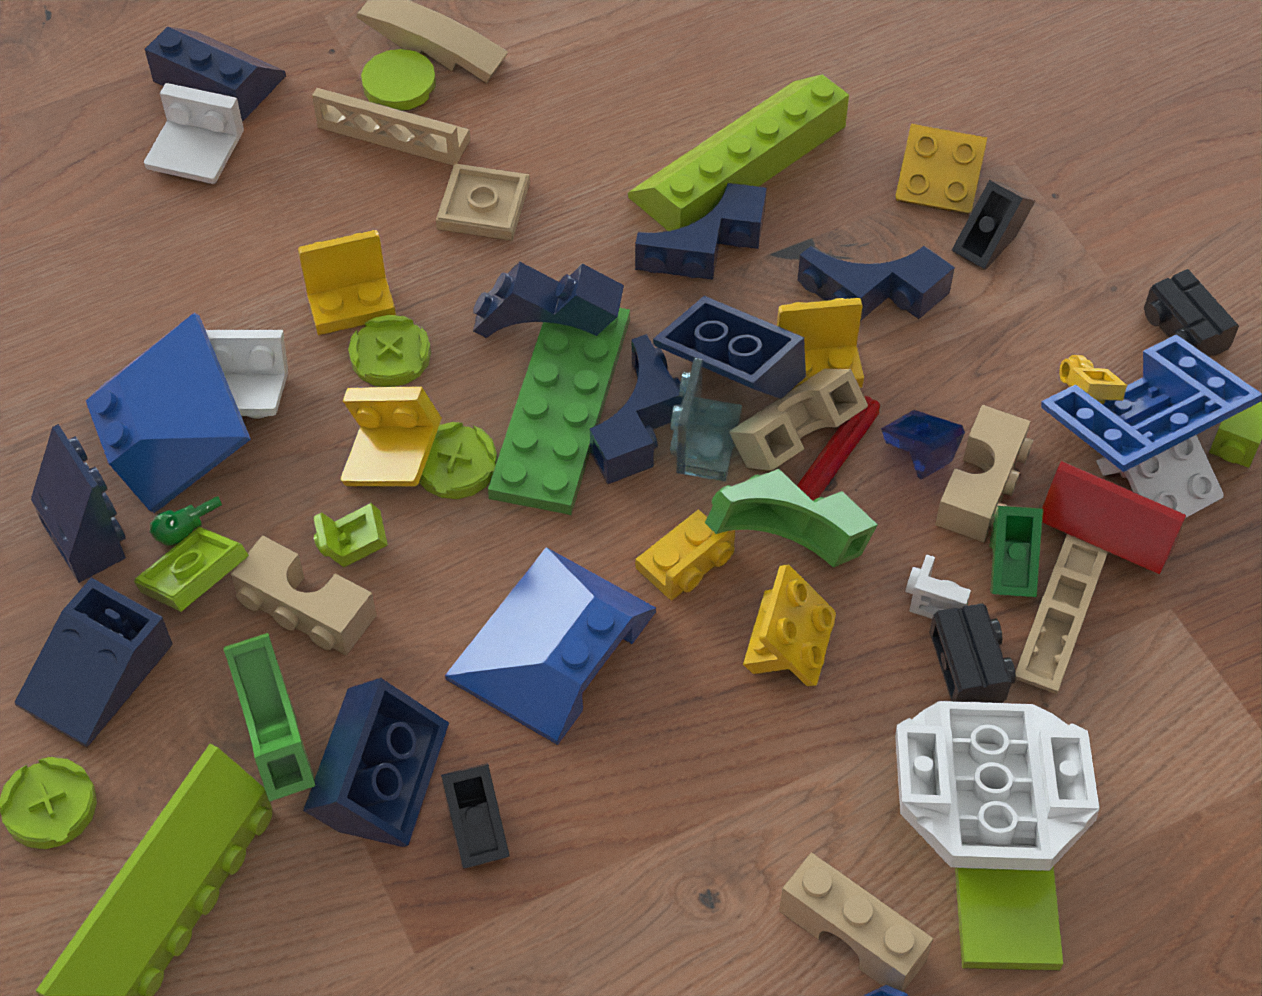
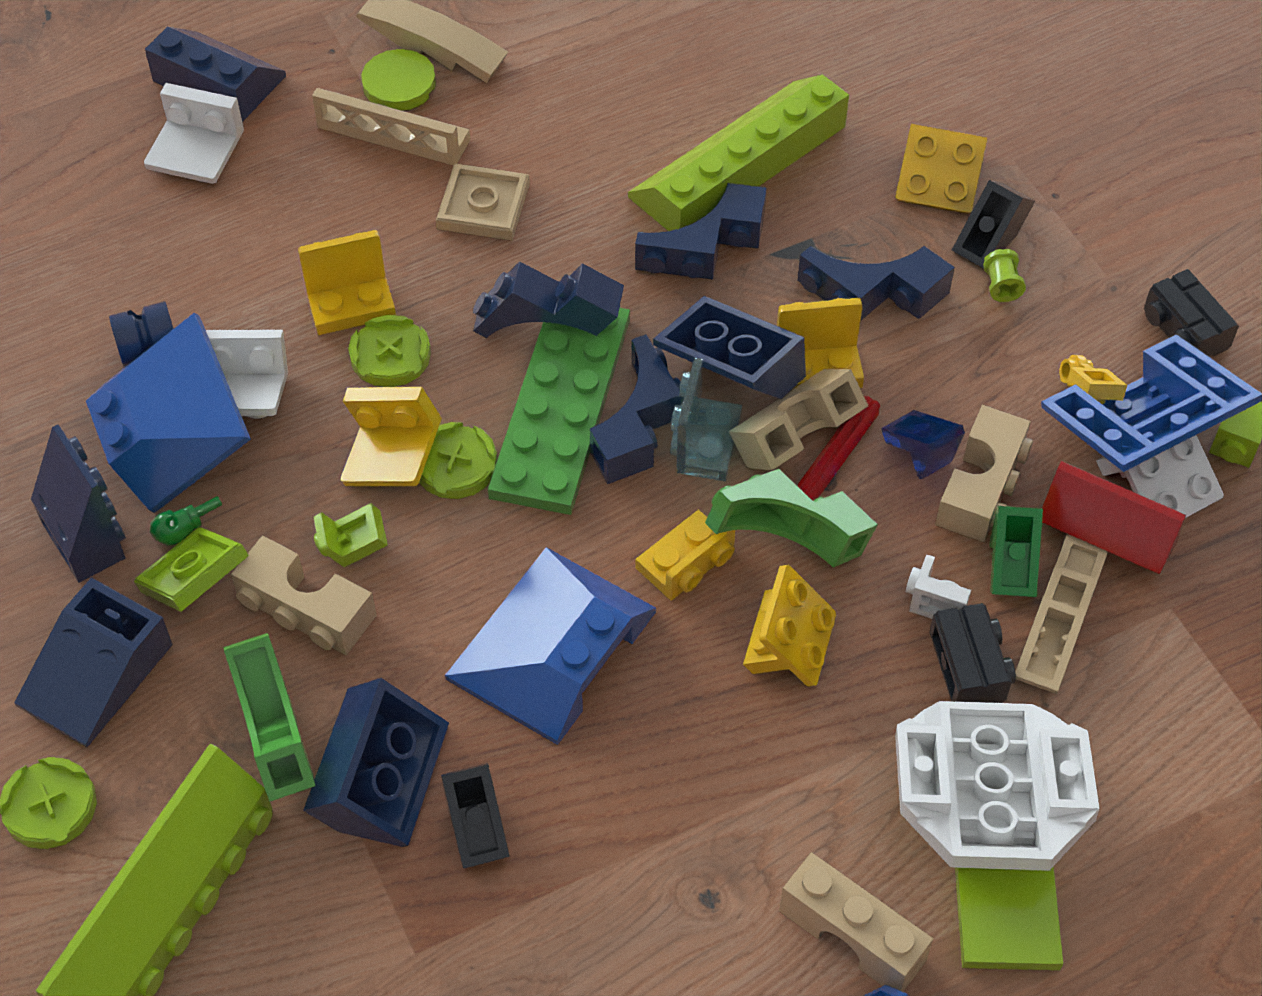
(139, 332): none -> dark blue wheel
(1005, 280): none -> lime bush

